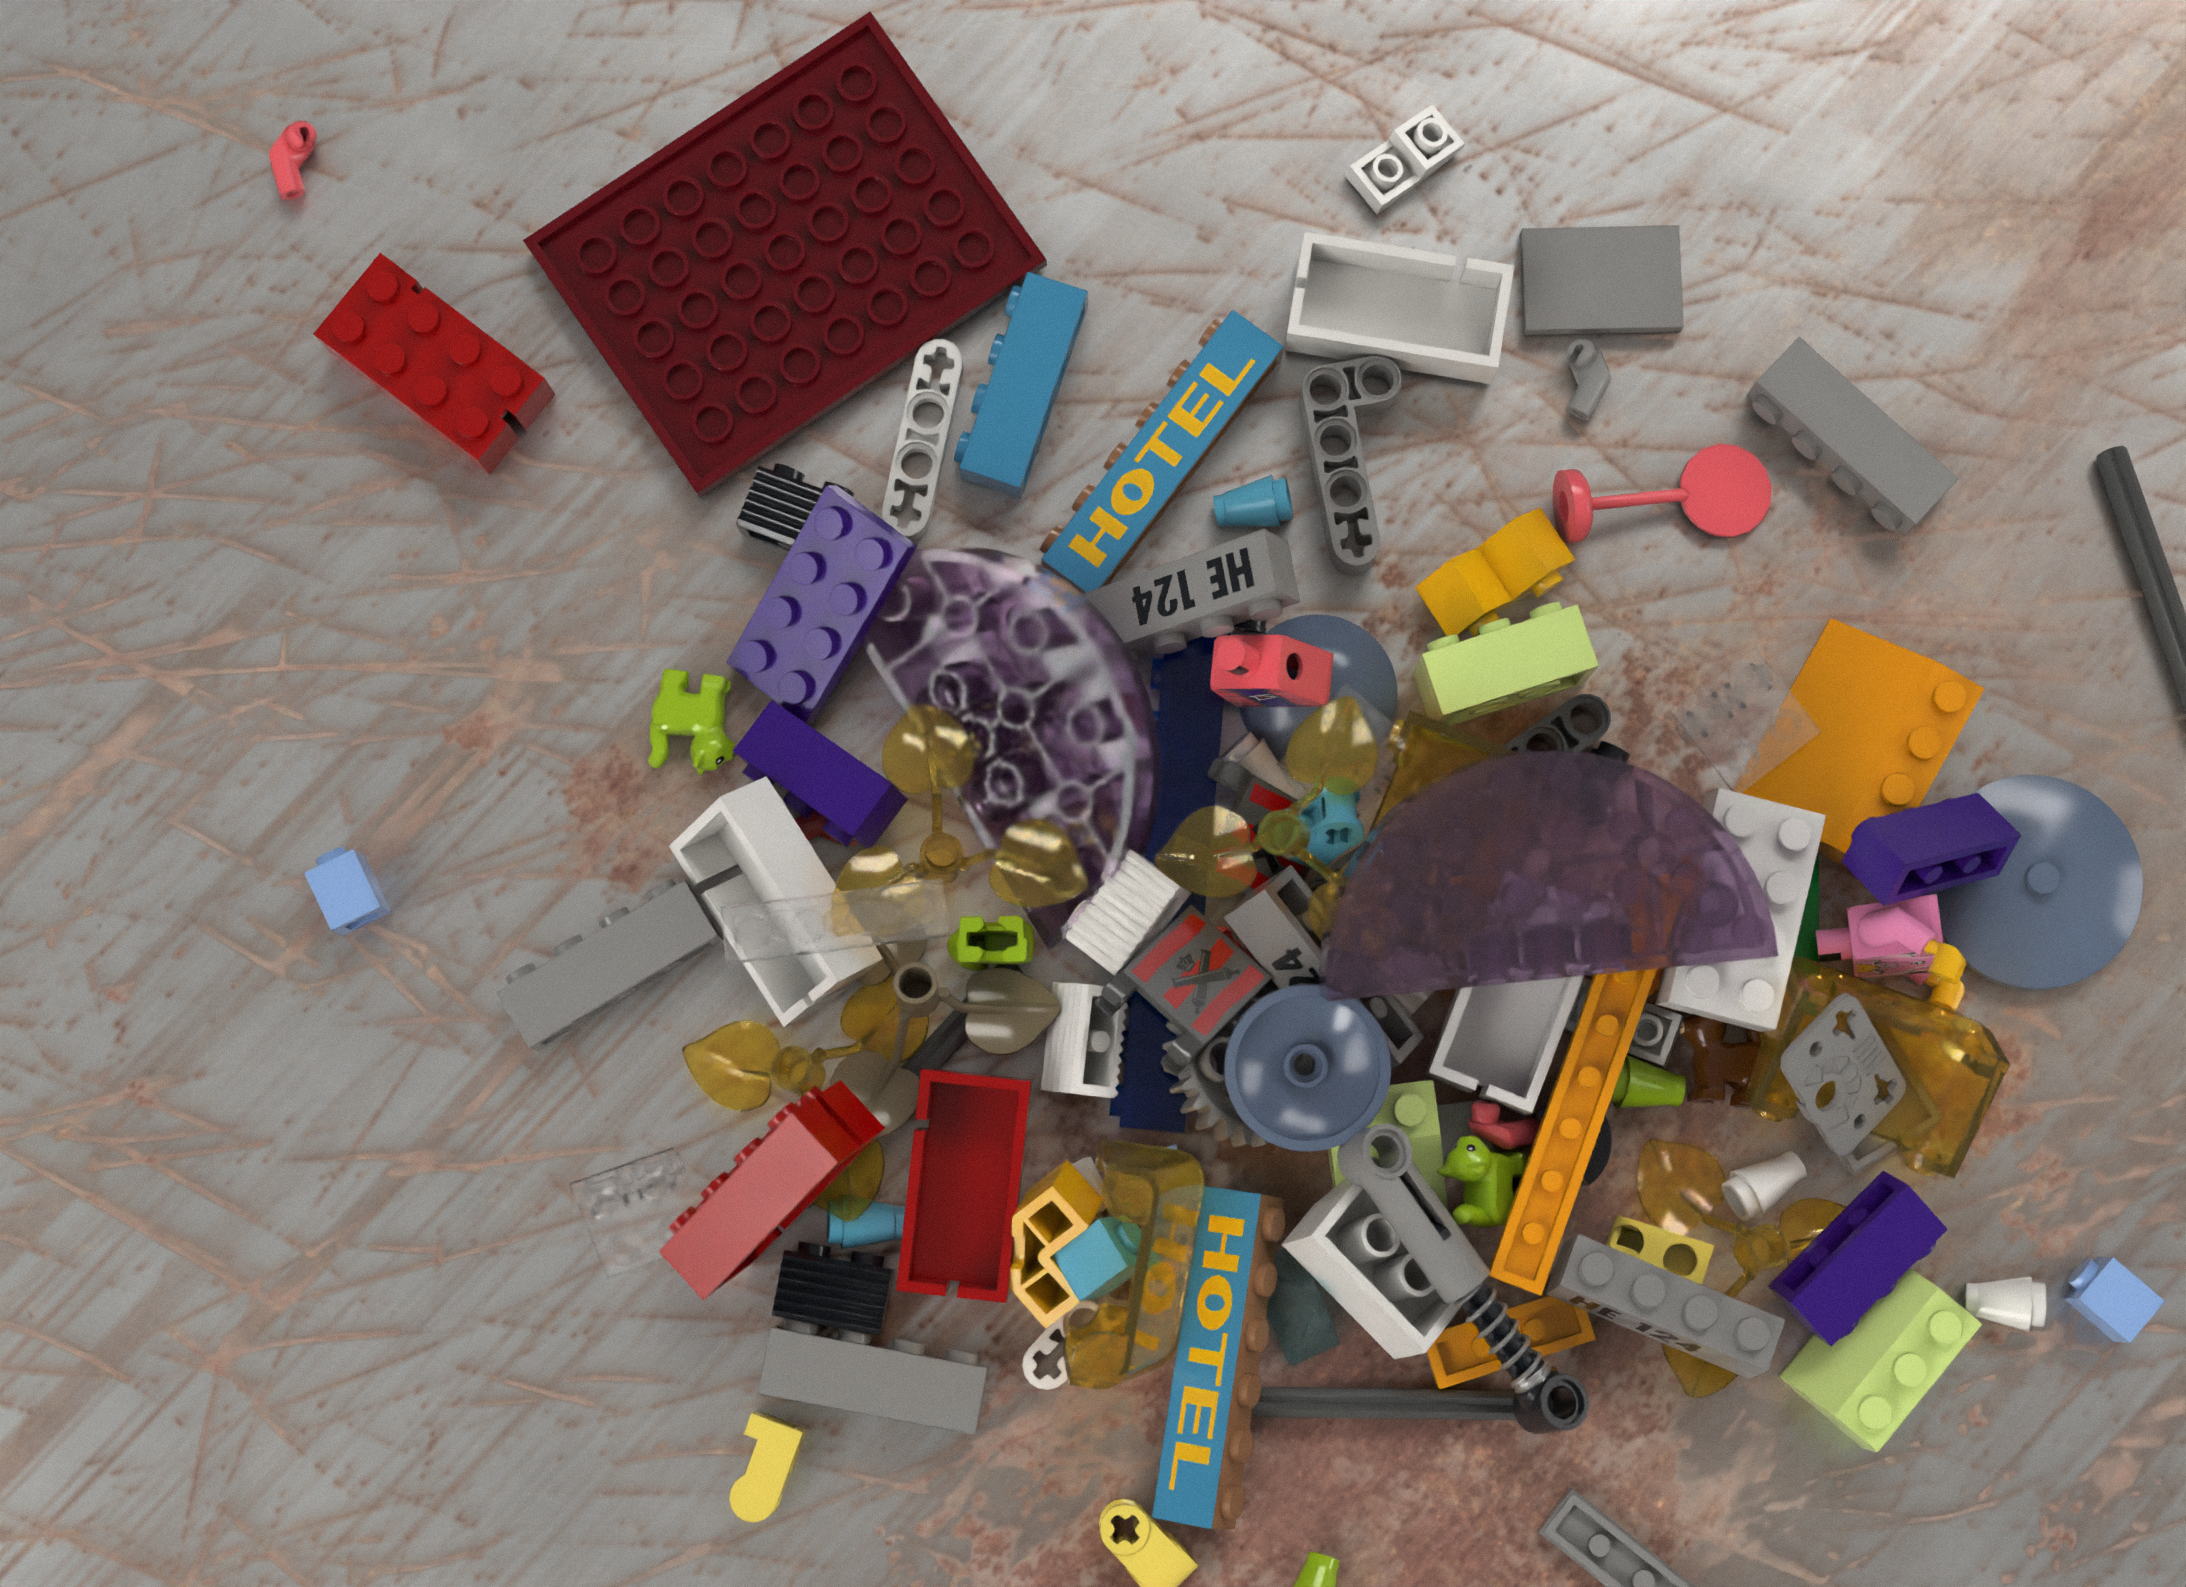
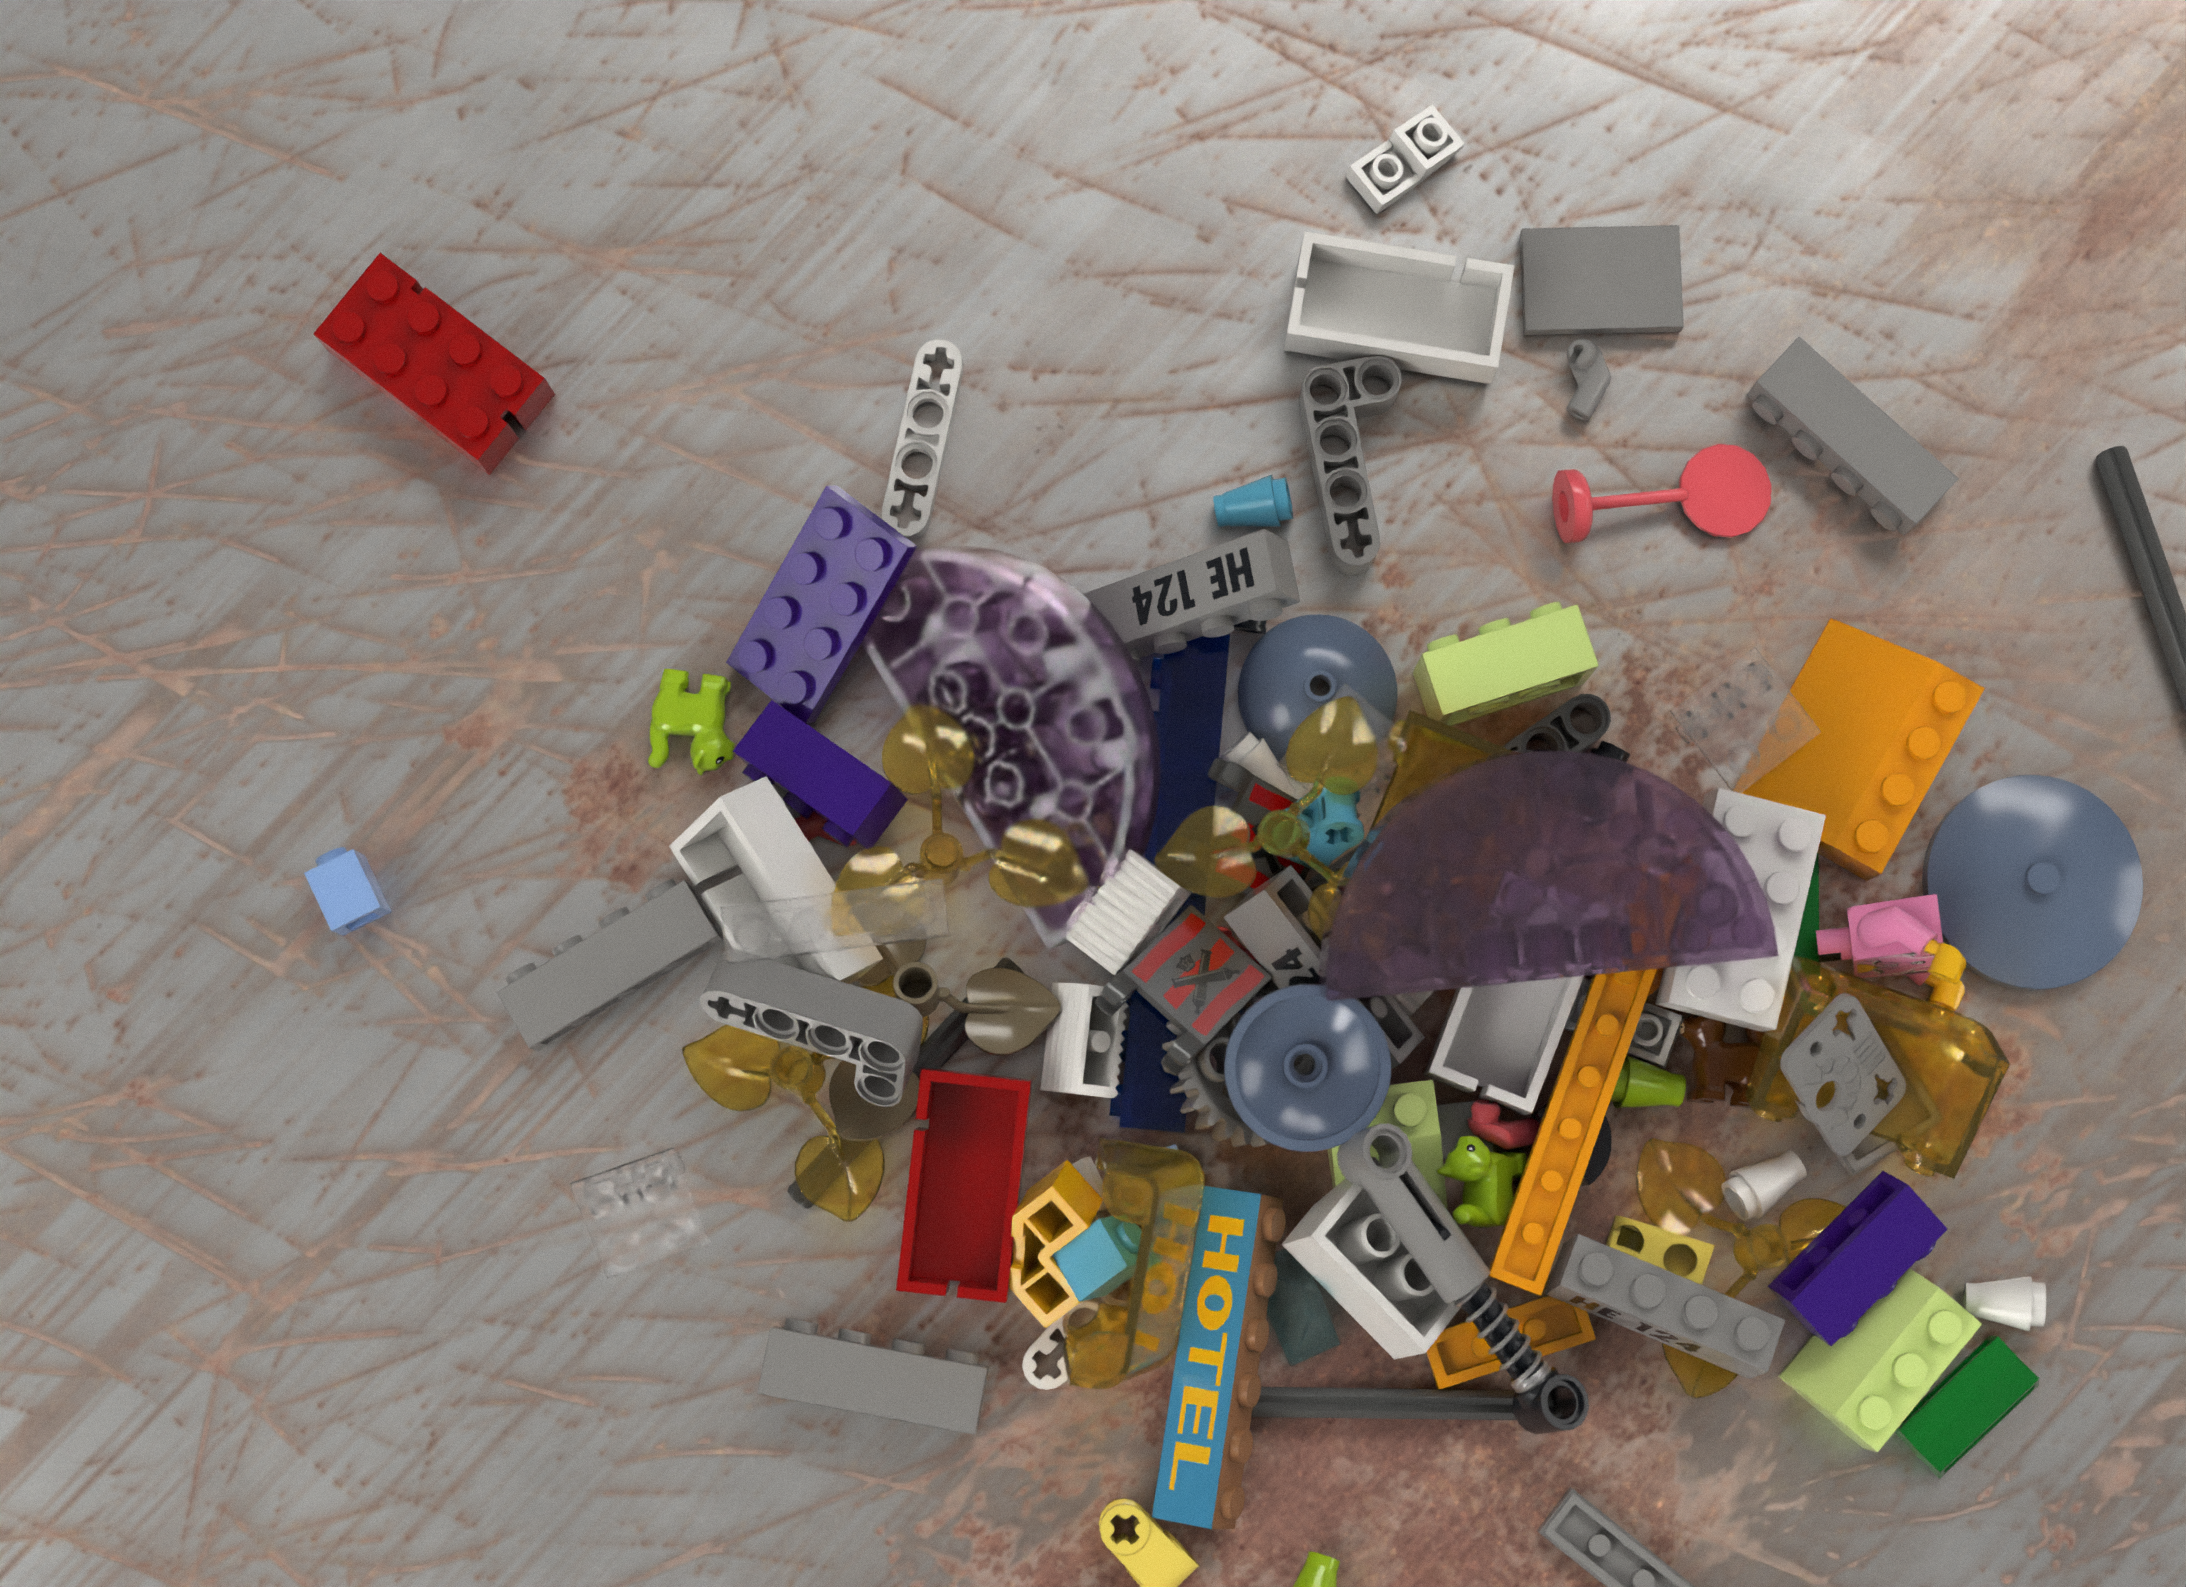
(289, 155): coral arm -> none
(769, 1186): piece -> none
(770, 1466): light yellow leg -> none
(778, 505): black brick -> none
(785, 253): dark red plate -> none
(824, 1017): none -> light grey beam
(833, 1290): black brick -> none
(877, 1224): medium azure cone -> none
(986, 943): lime animal -> none
(1023, 384): dark azure brick -> none
(1163, 454): dark azure brick -> none
(1254, 671): coral torso -> none
(1496, 574): yellow brick -> none
(1930, 848): dark purple brick -> none
(1967, 1405): none -> green piece
(2112, 1298): light blue brick -> none

